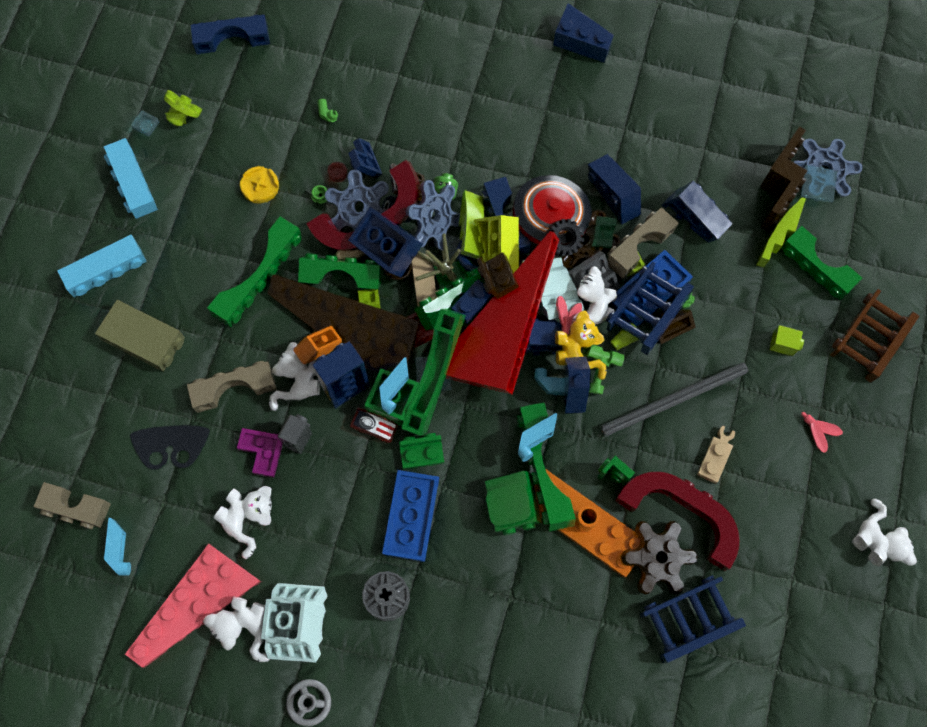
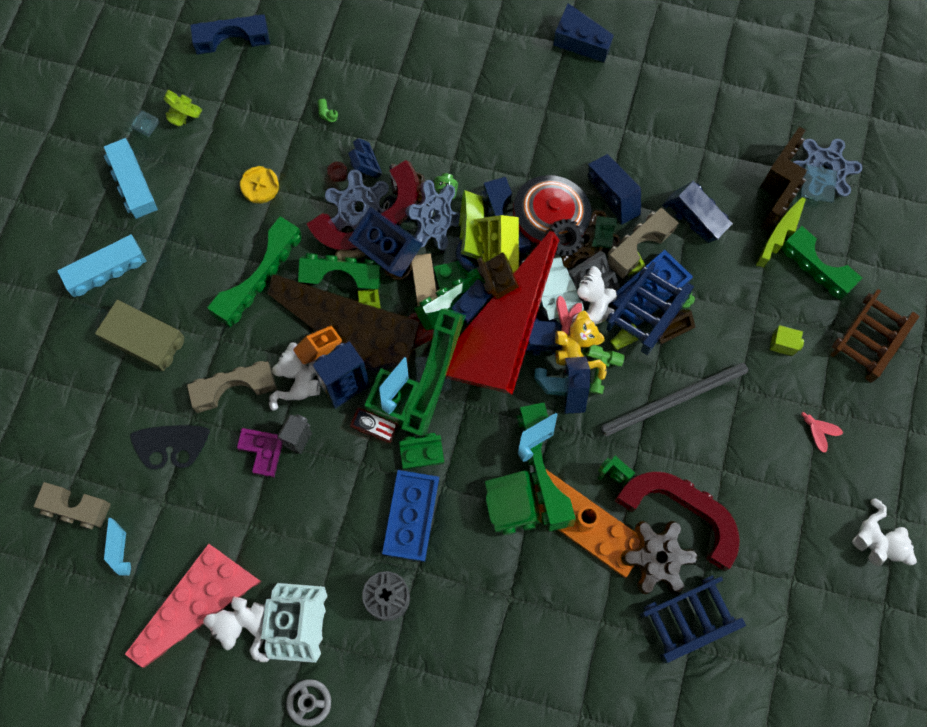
(255, 507): white animal -> none
(319, 189): bright green plate -> none
(444, 267): olive plant -> none
(716, 456): tan plate -> none

